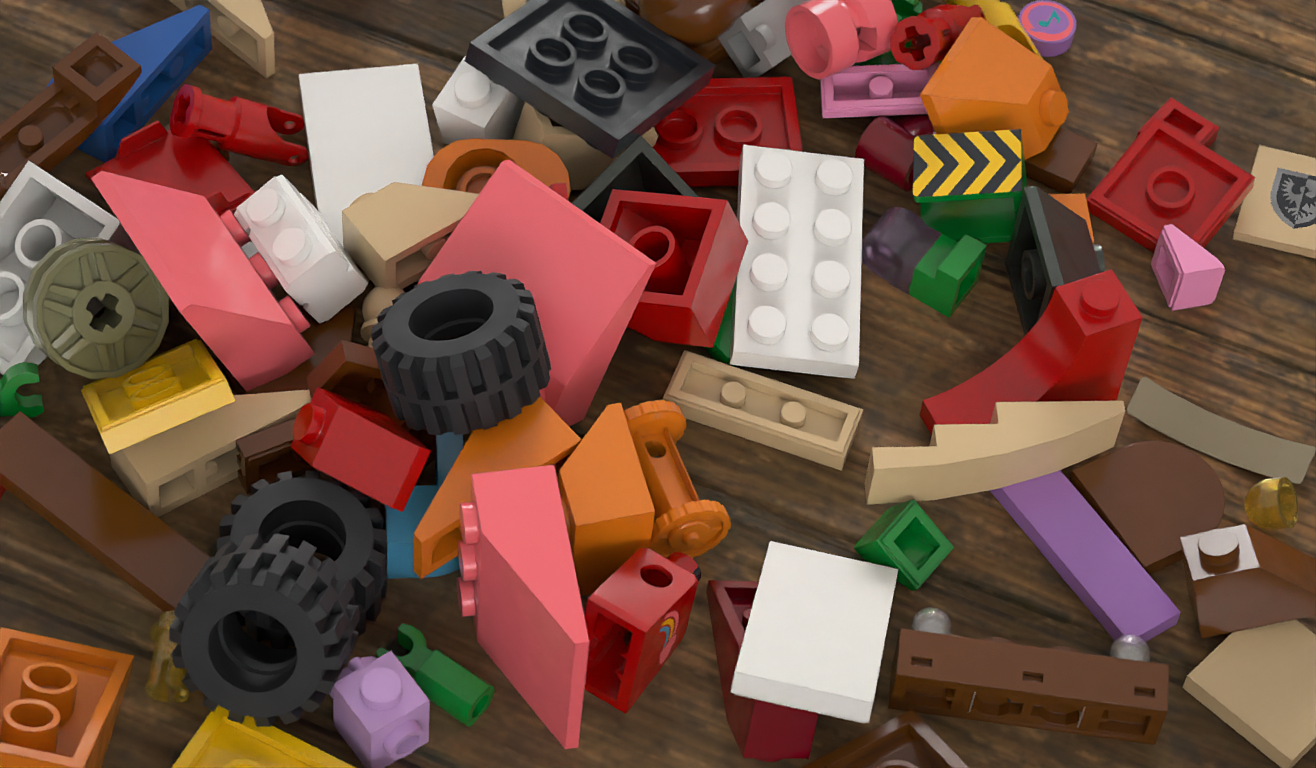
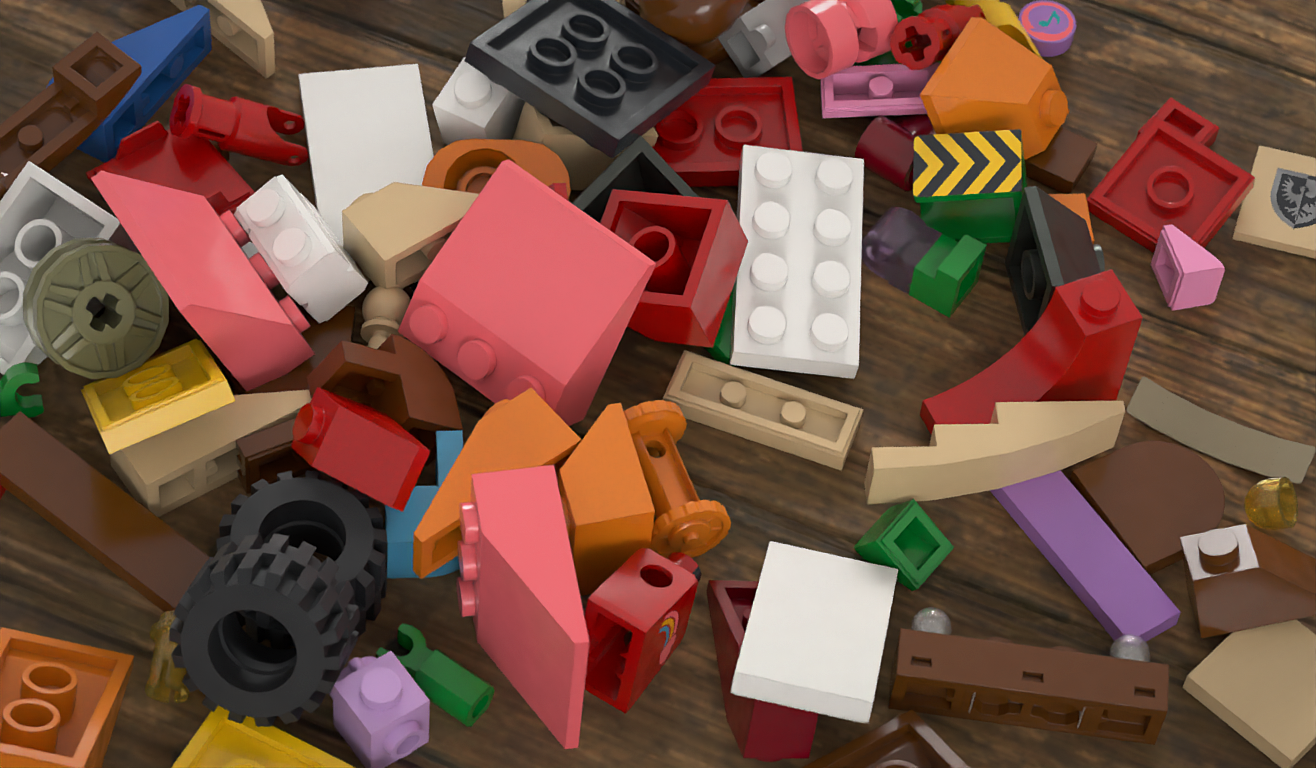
(461, 352): black tyre -> none

